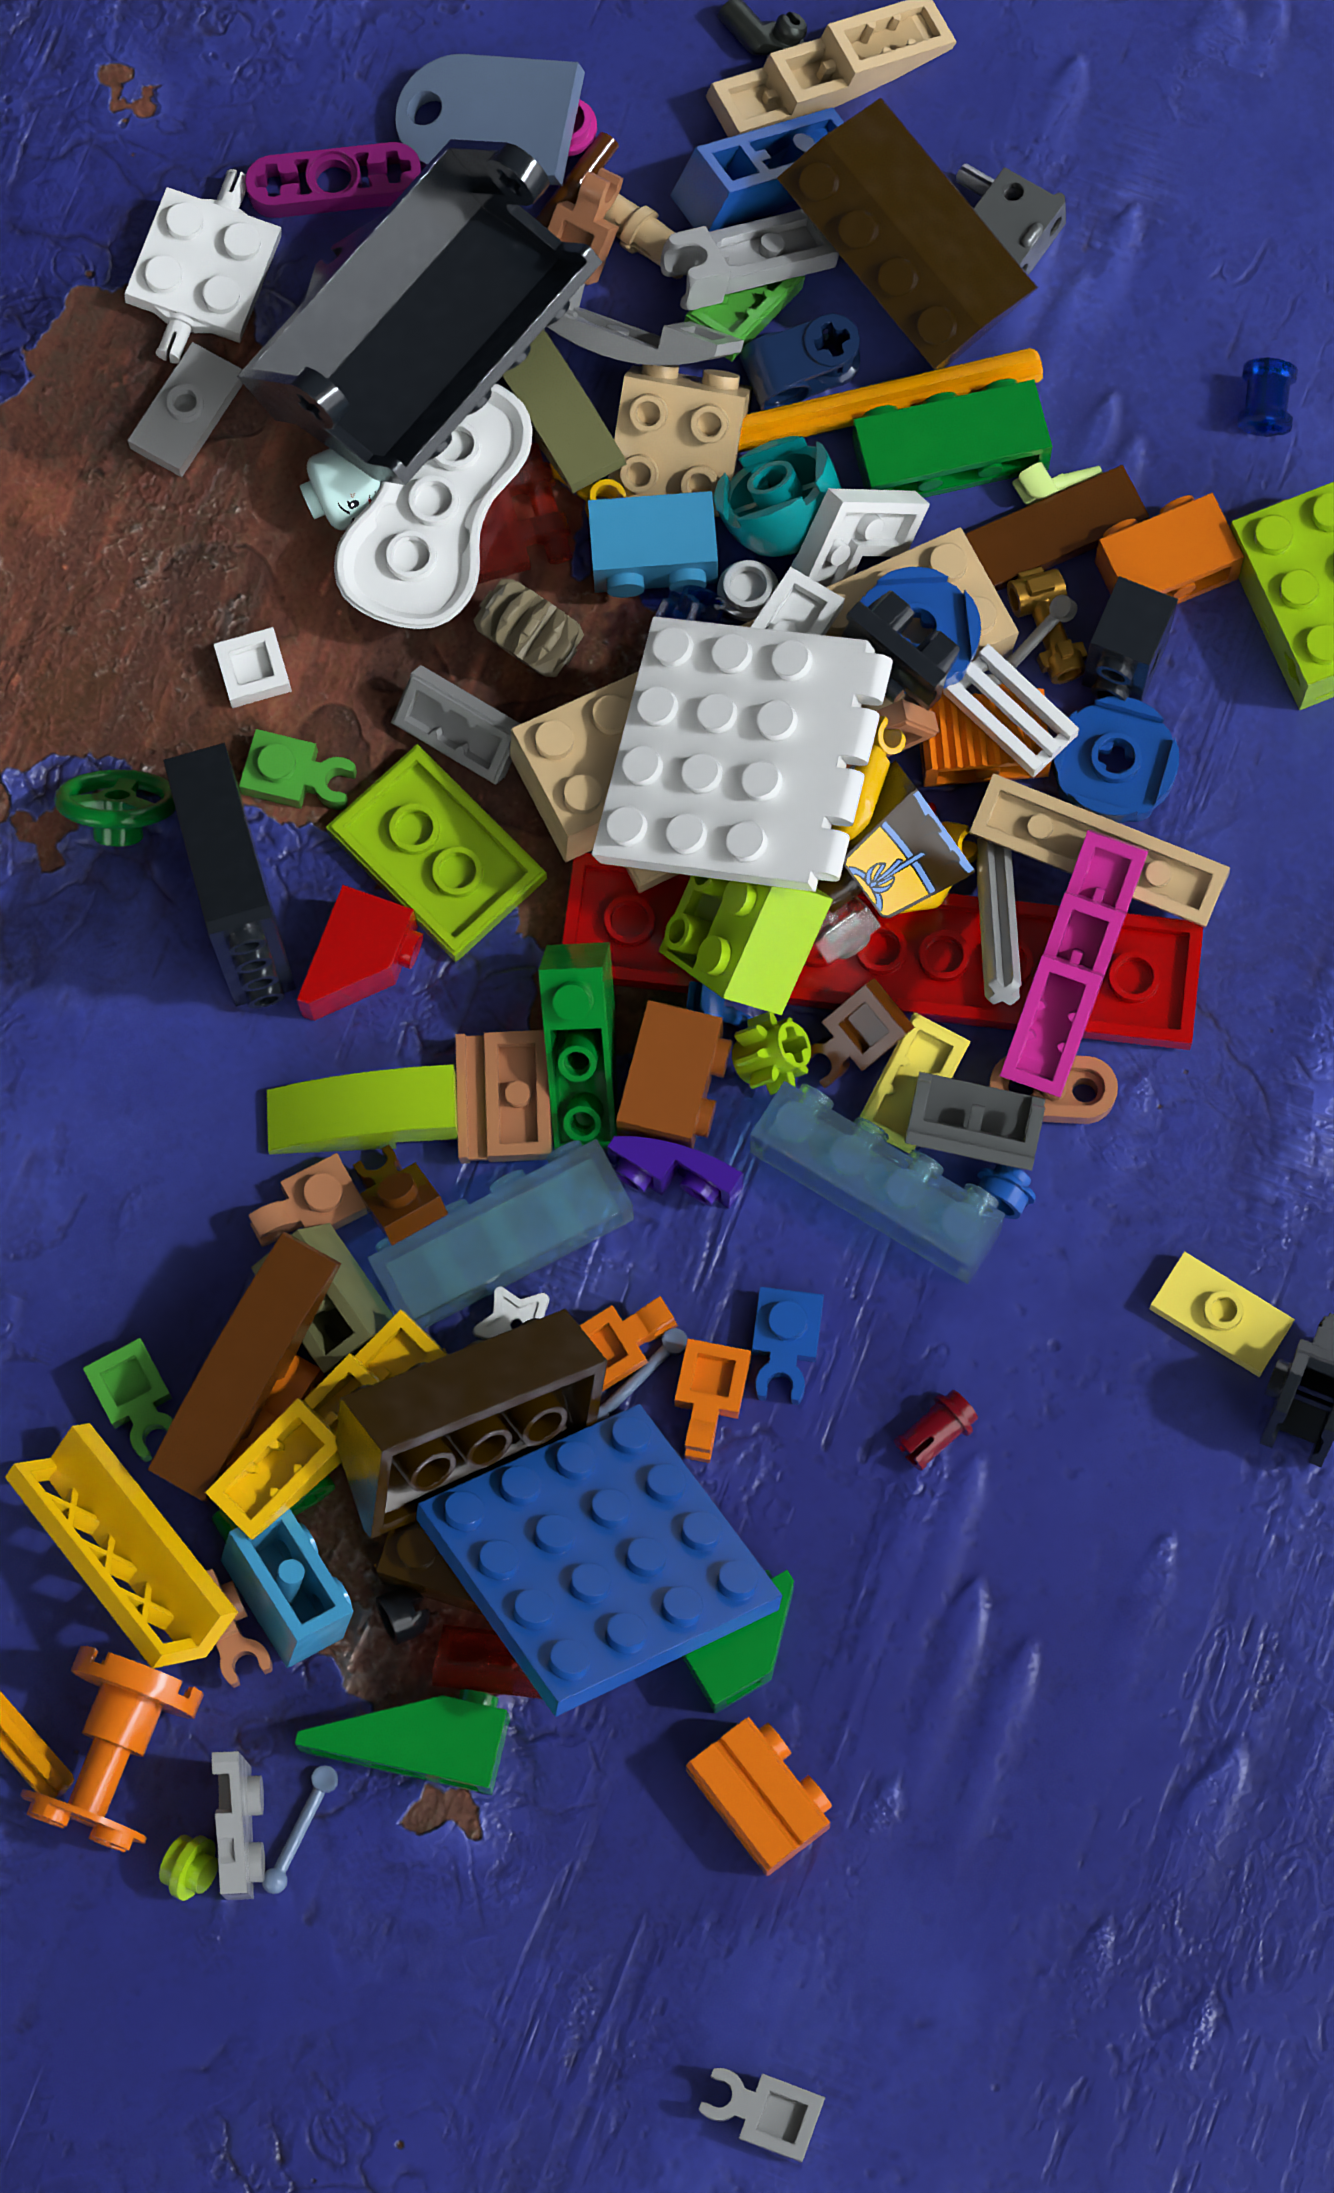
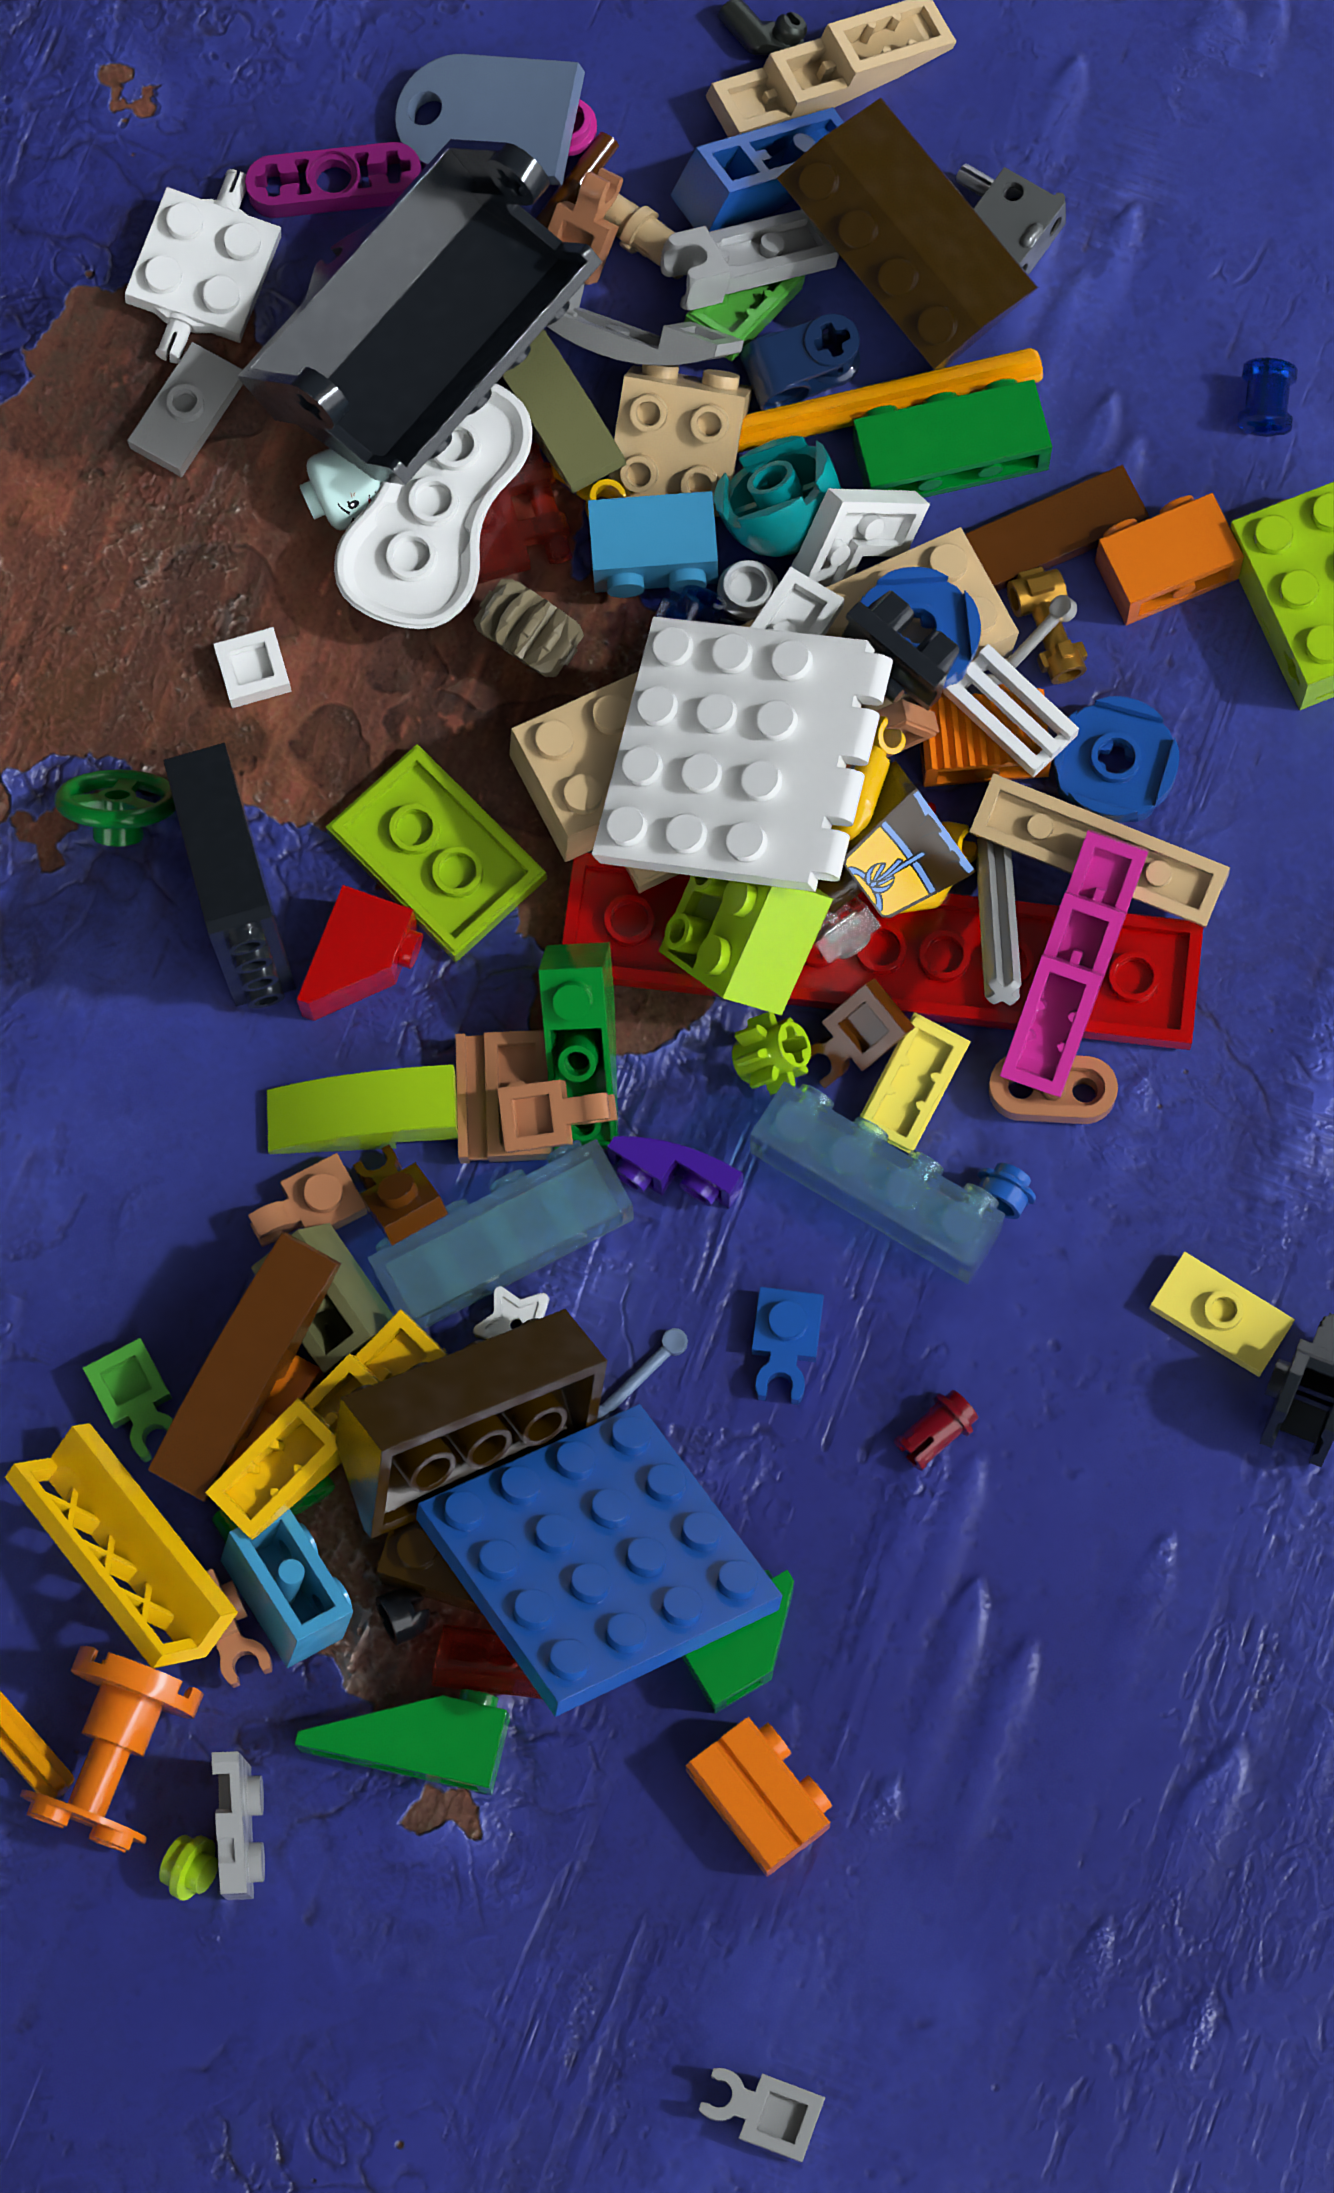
(286, 769): bright green plate -> none
(324, 1781): sand blue hinge -> none
(456, 724): light grey plate -> none
(542, 1114): none -> nougat plate
(621, 1339): orange plate -> none
(672, 1075): dark orange brick -> none
(706, 1001): blue hand -> none
(710, 1386): orange plate -> none
(975, 1121): dark grey hinge -> none
(1036, 483): yellowish green hand -> none
(1129, 641): black brick -> none

